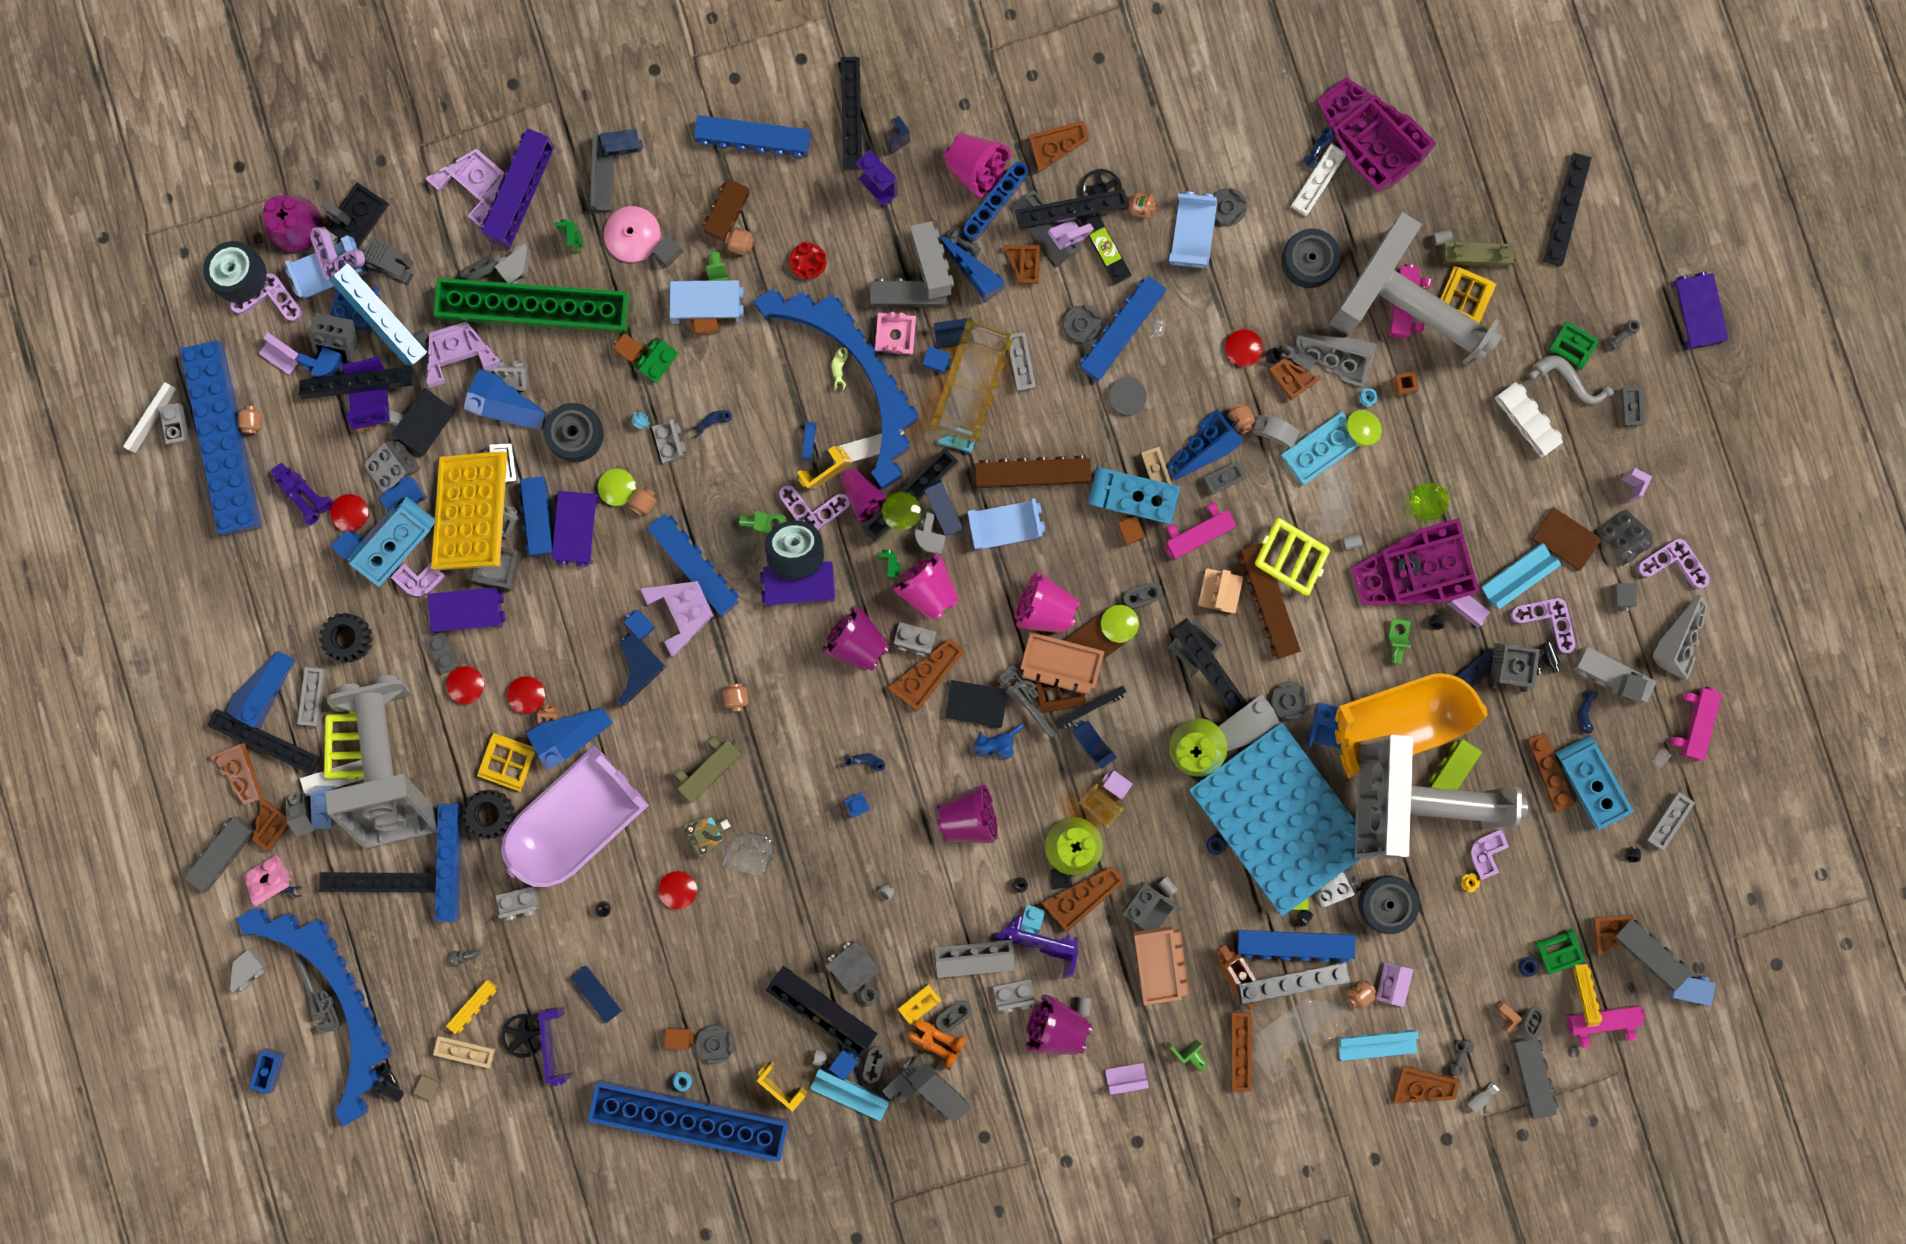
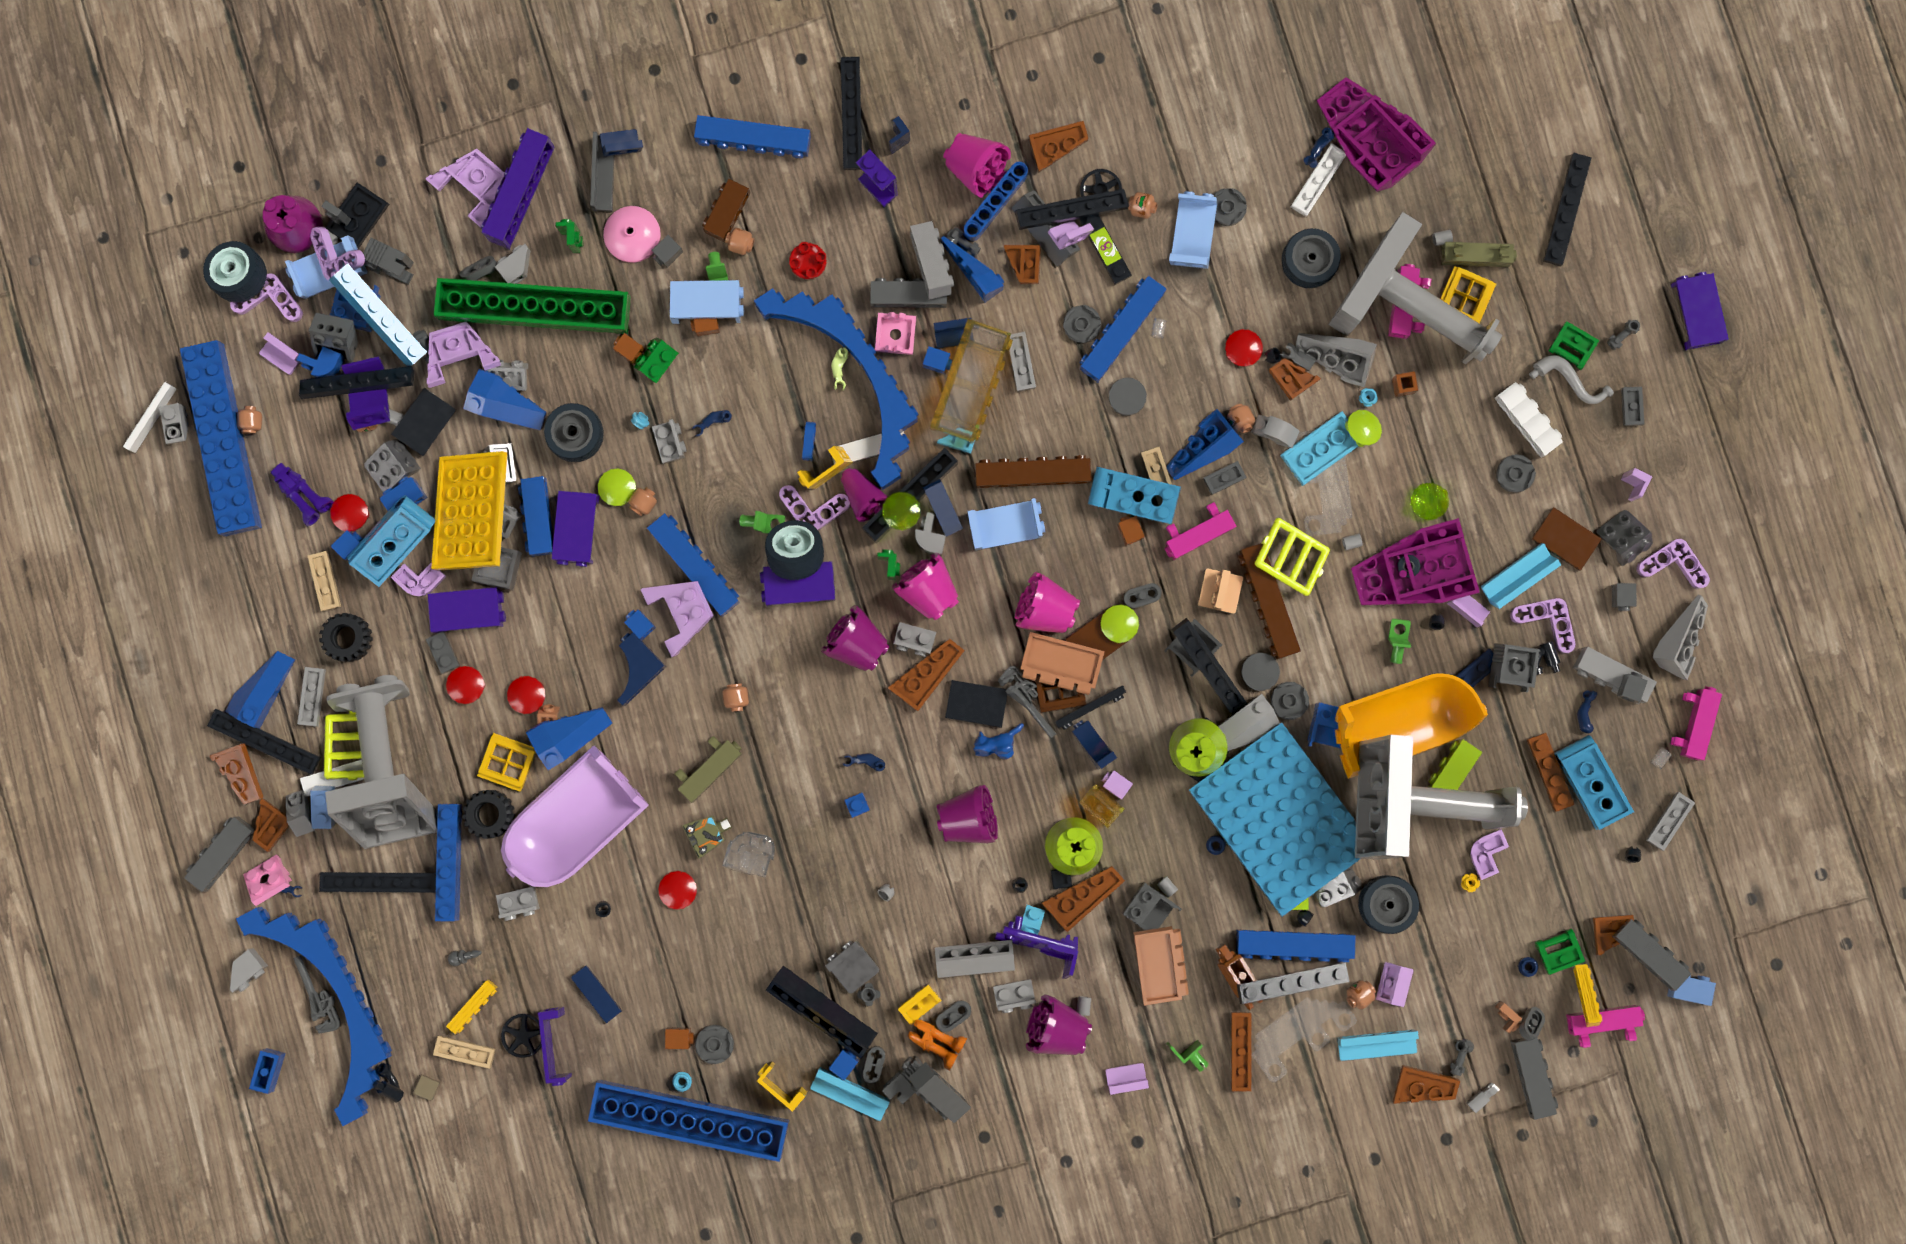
(324, 581): none -> tan plate
(818, 1058): light grey hinge -> none
(1260, 671): none -> dark grey tile
(1515, 473): none -> dark grey tile

